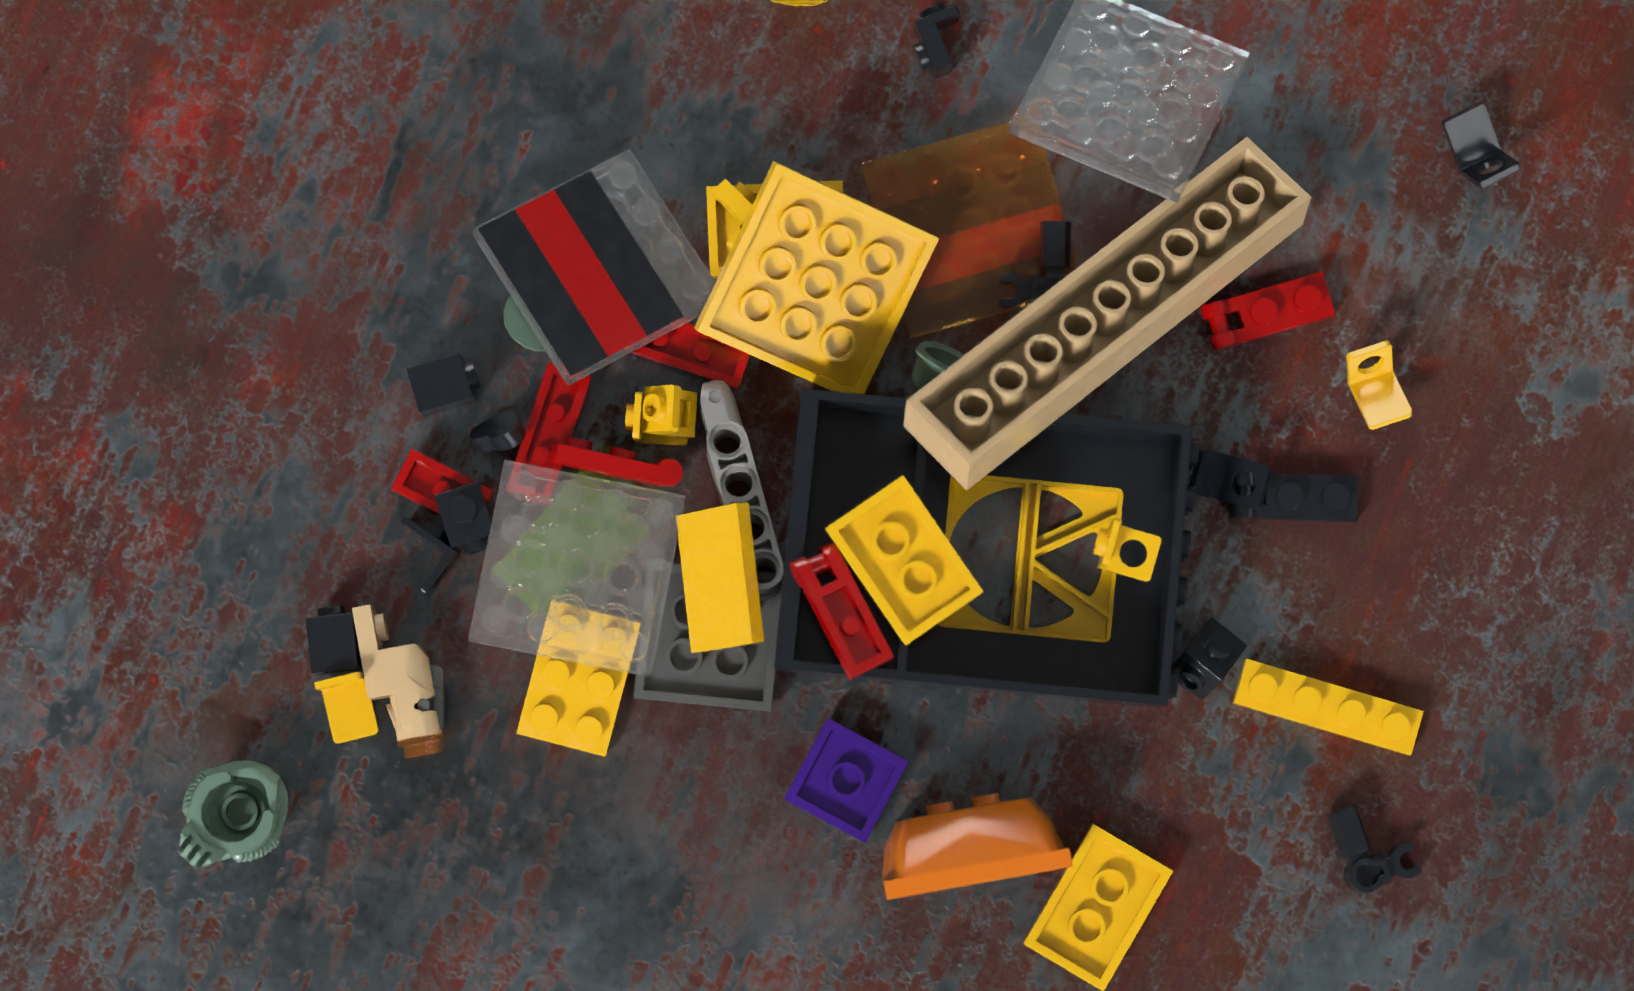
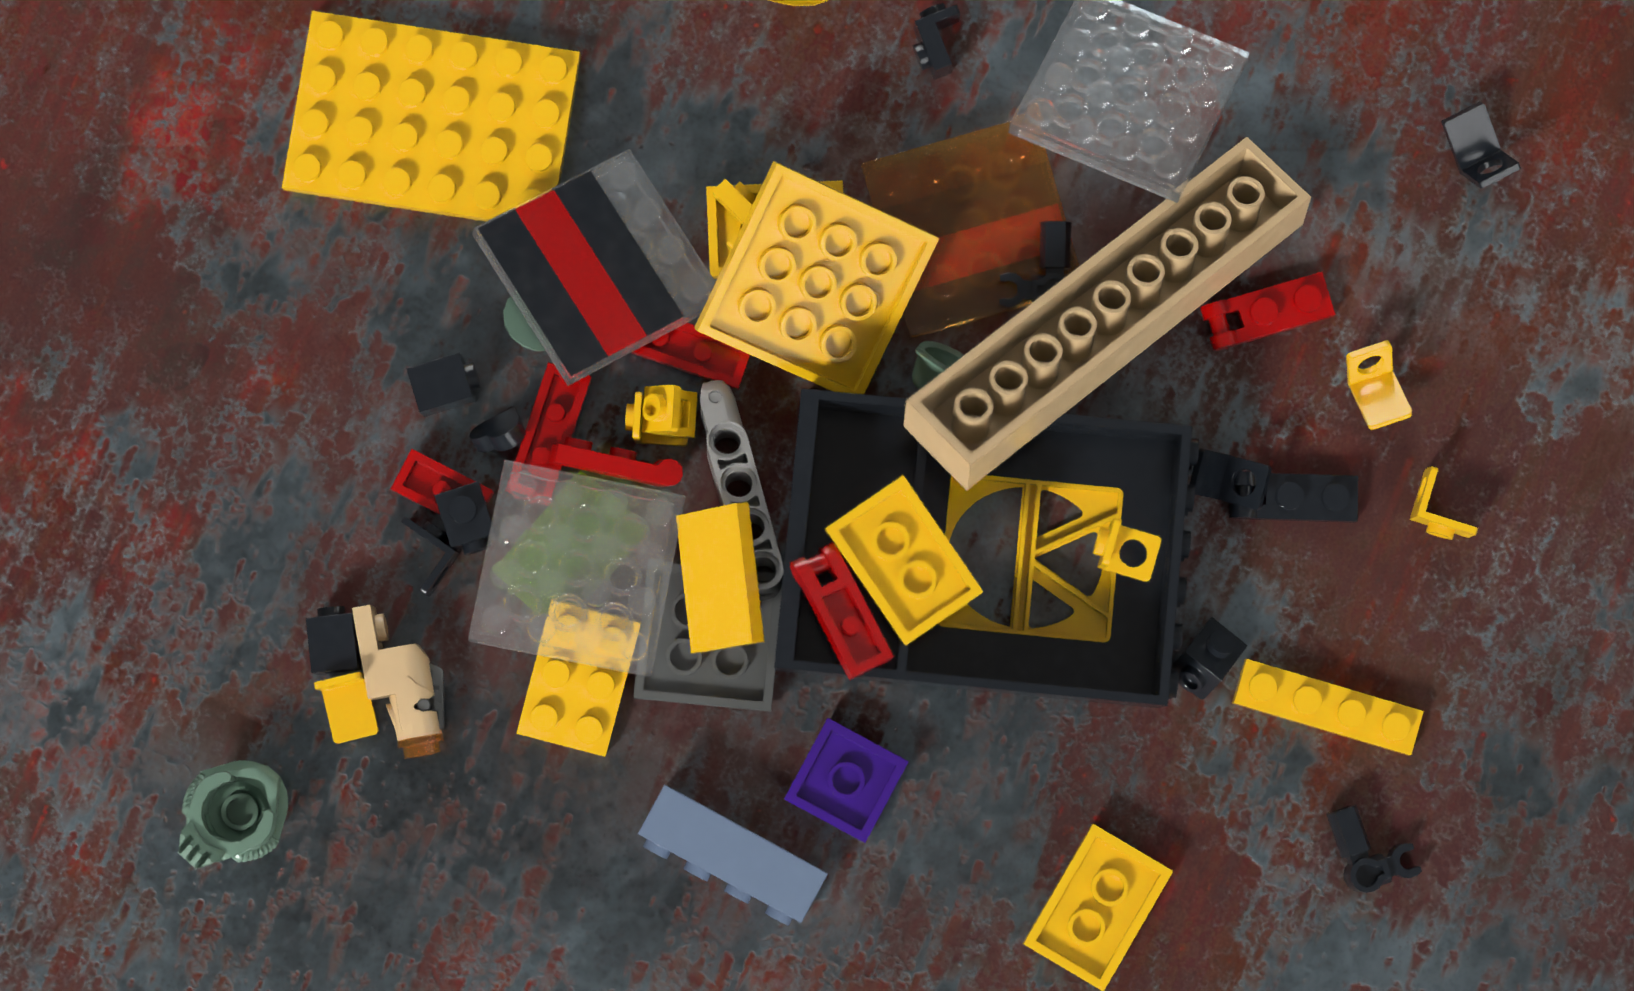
(428, 118): none -> yellow plate
(732, 854): none -> sand blue brick
(970, 846): orange windscreen -> none
(1437, 525): none -> yellow bracket

